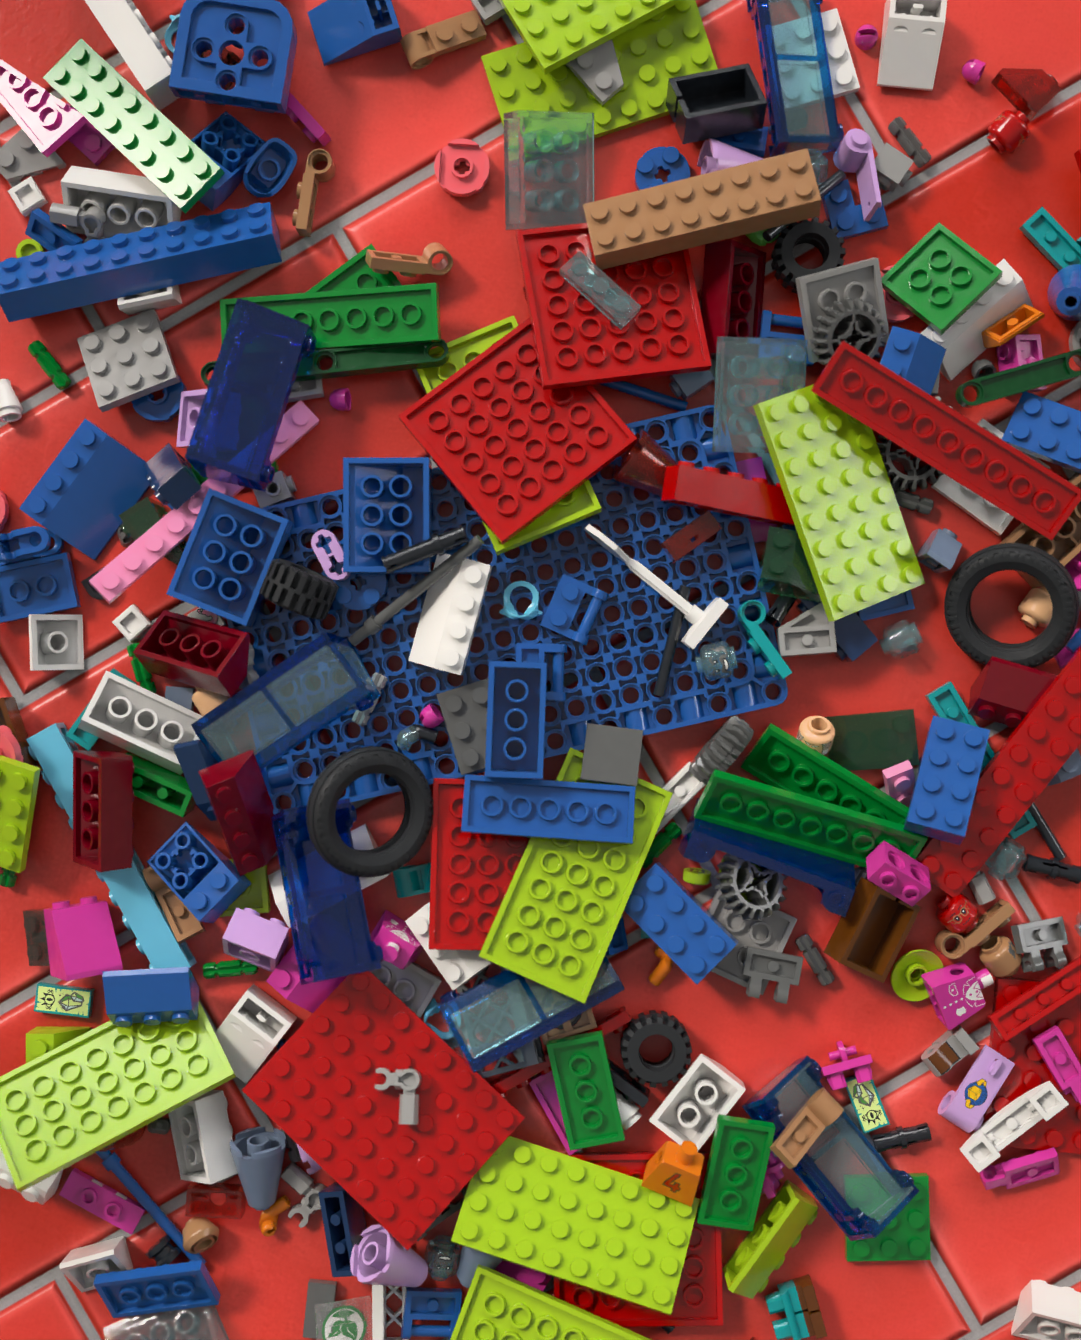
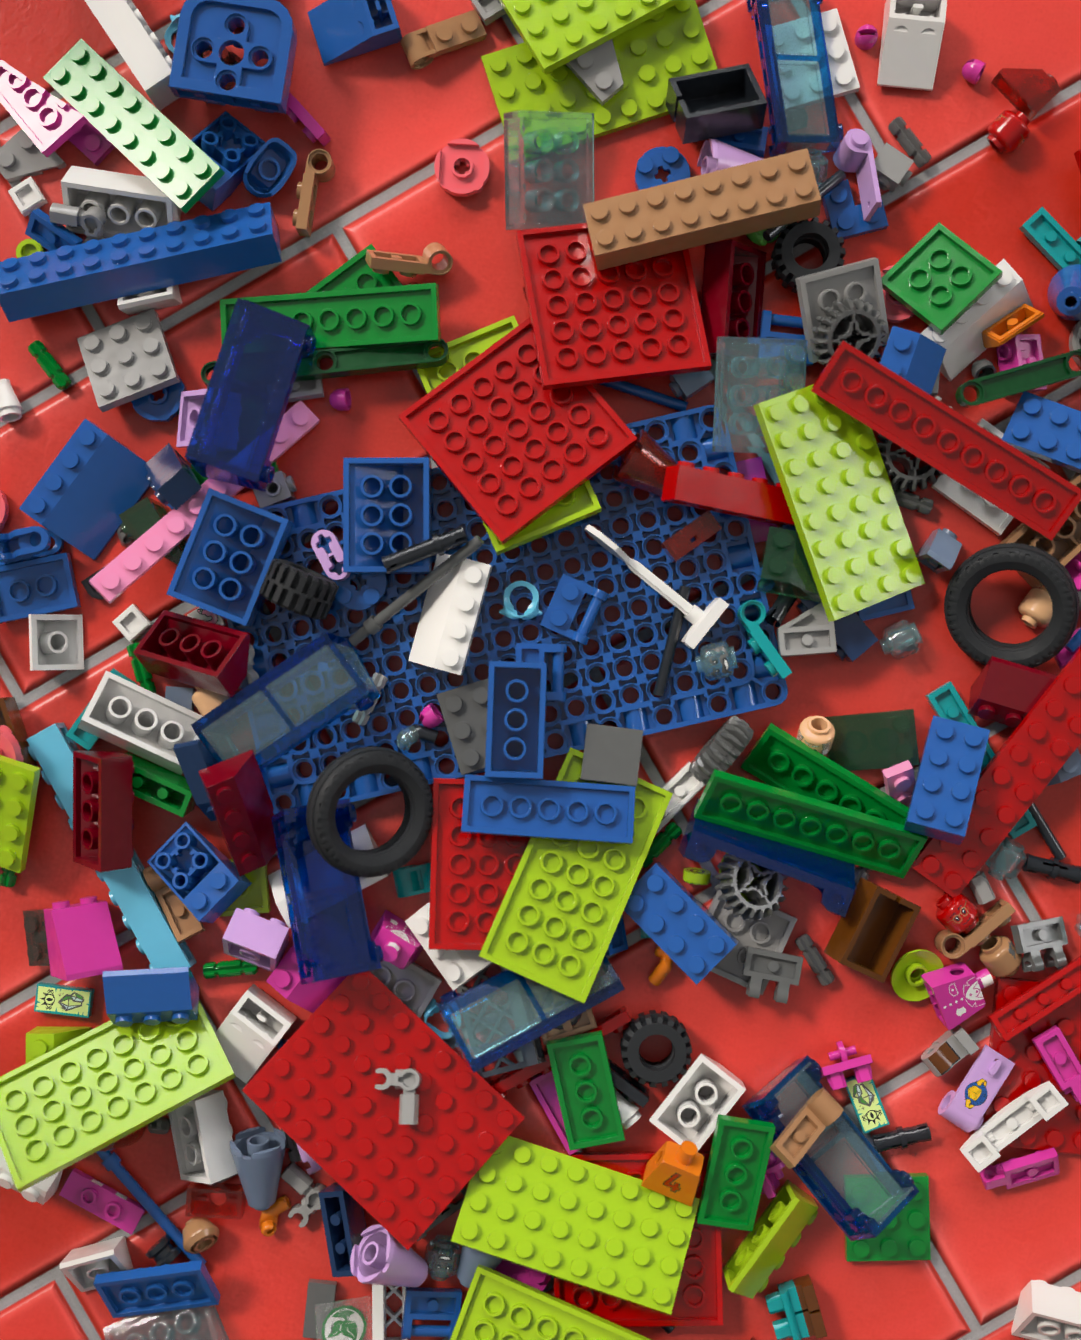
(600, 290): clear light blue plate -> none
(898, 873): dark pink brick -> none

